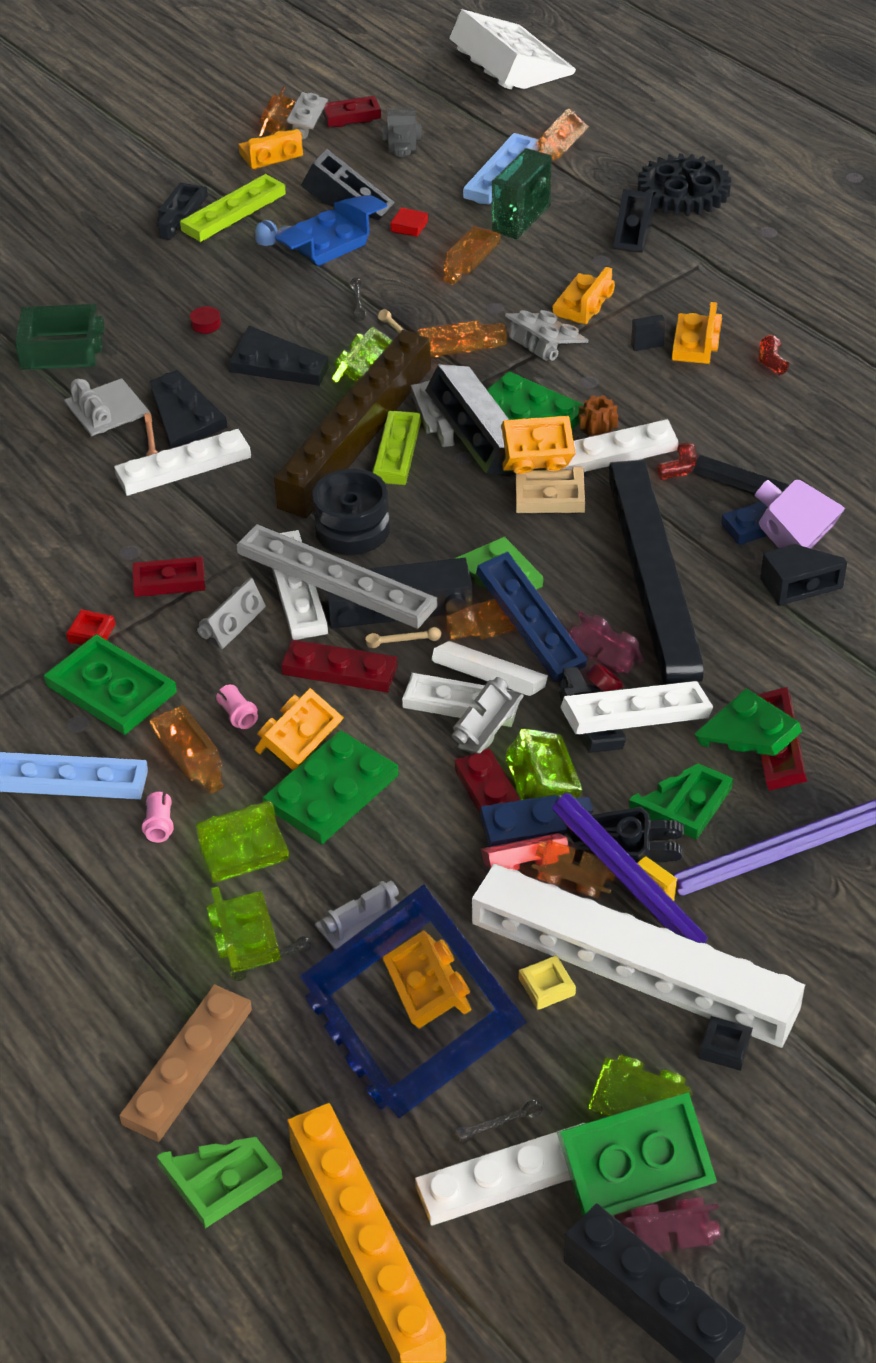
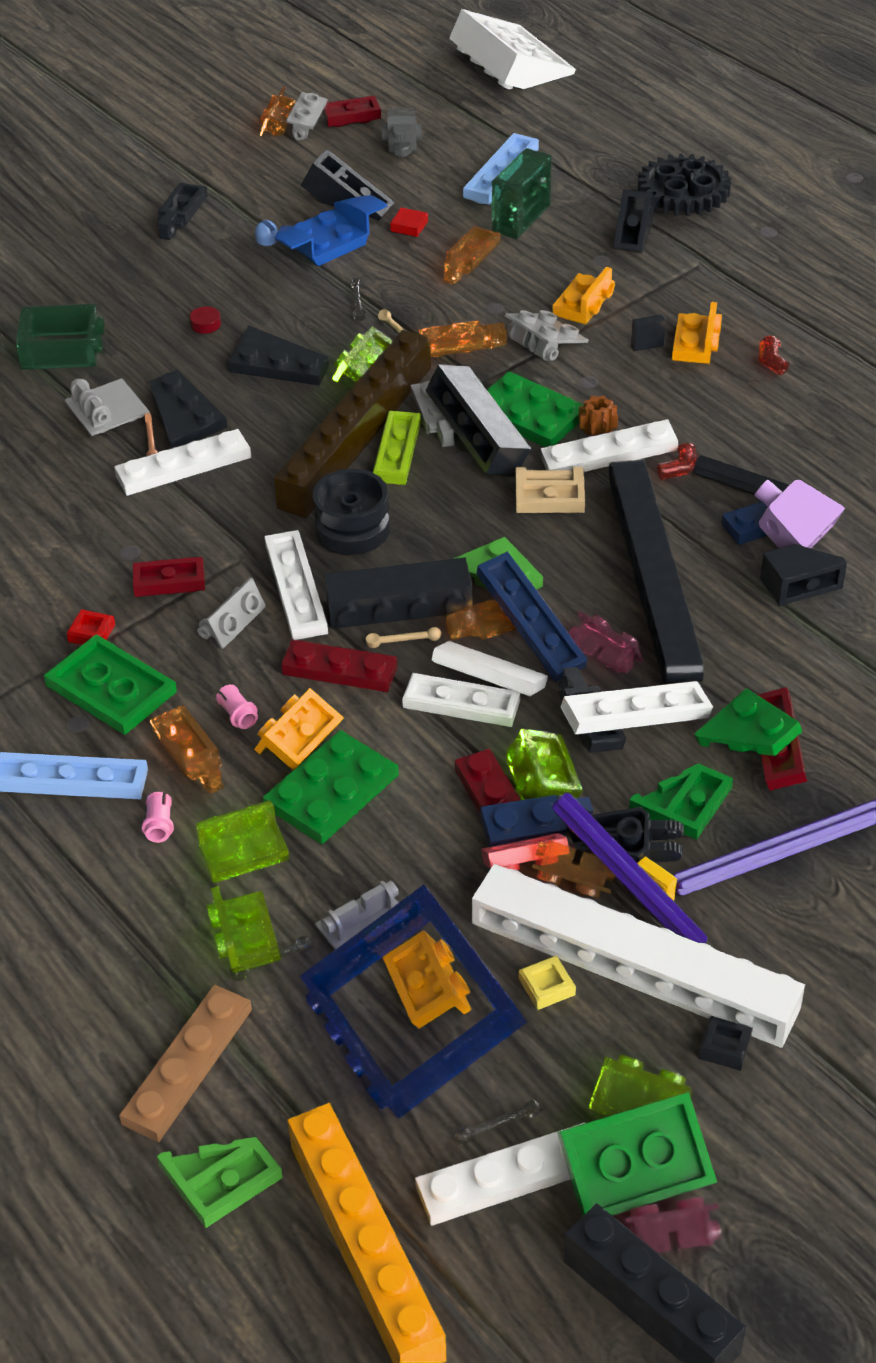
(232, 207): lime plate -> none
(272, 148): light orange bracket -> none
(337, 576): light grey tile -> none
(476, 730): light grey hinge -> none
(537, 444): light orange bracket -> none
(561, 134): clear orange hinge -> none
(604, 678): dark red tile -> none

